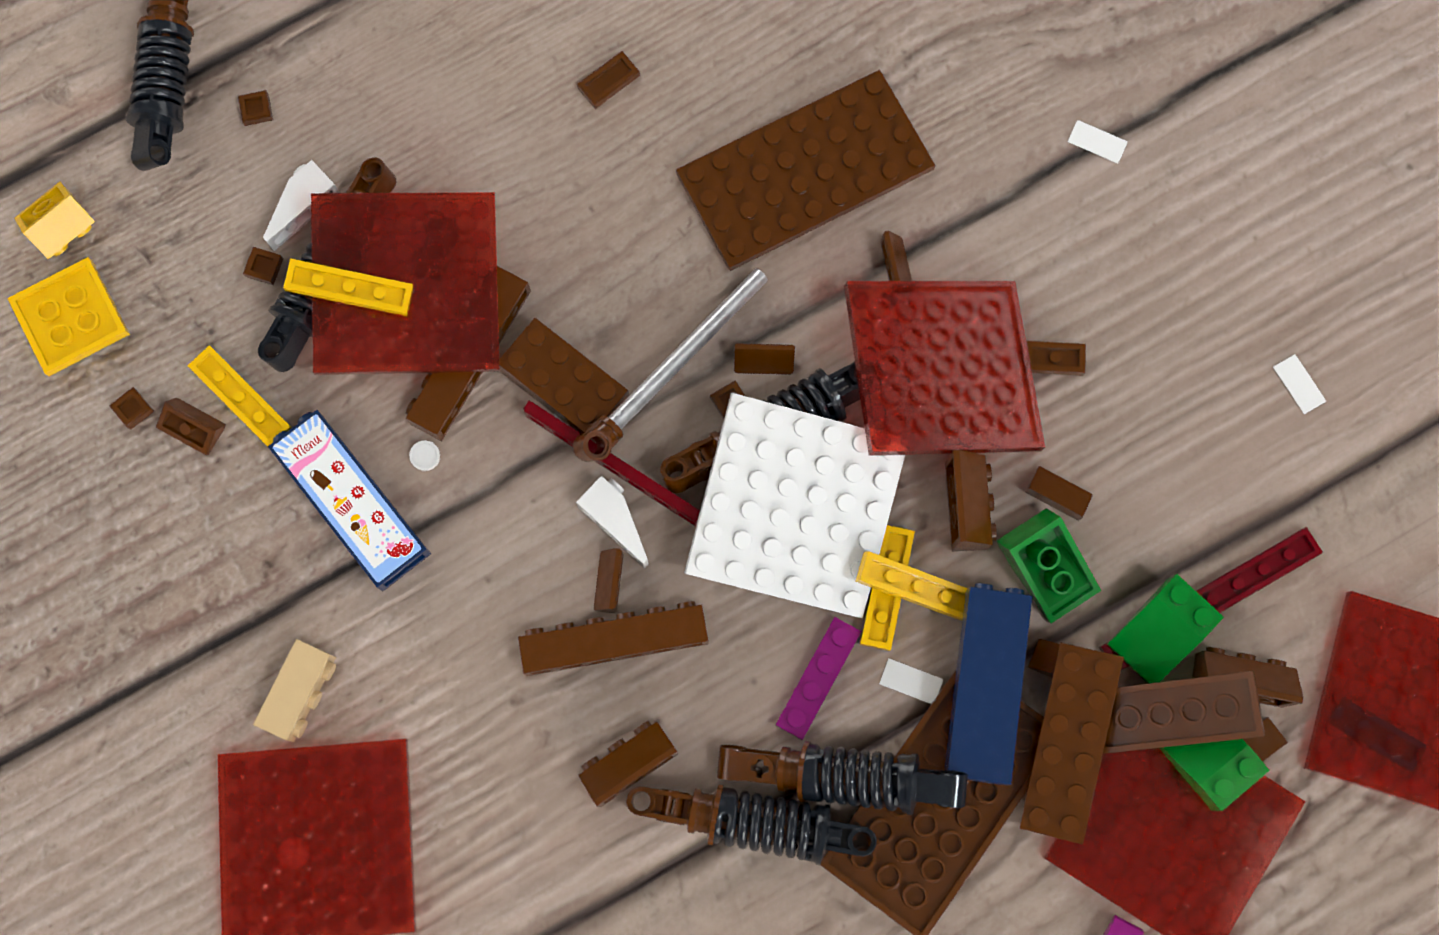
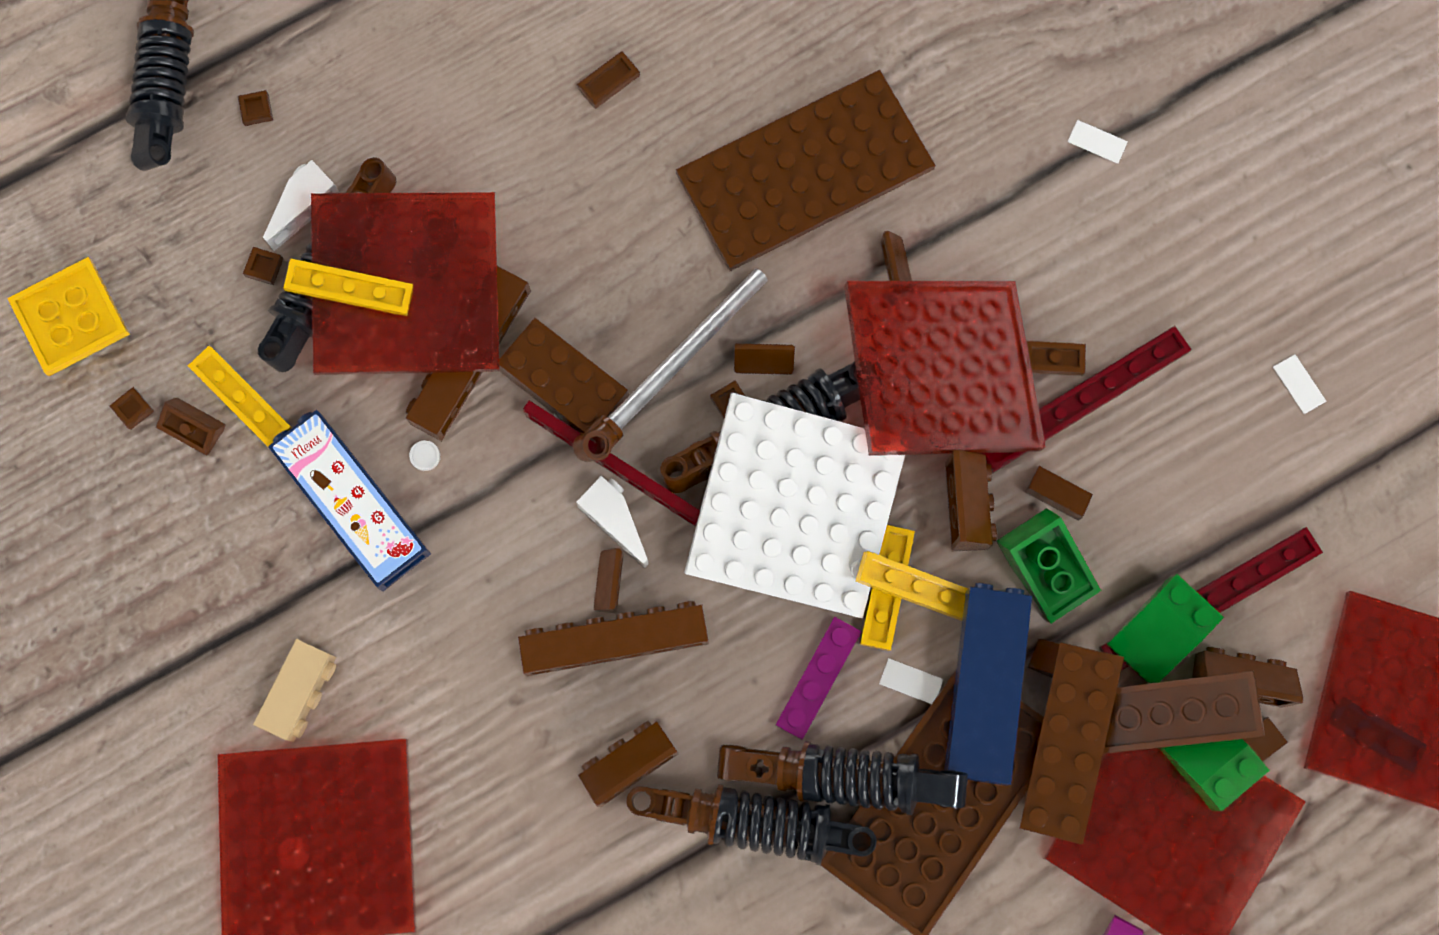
(54, 221): yellow slope -> none
(1103, 388): none -> dark red tile

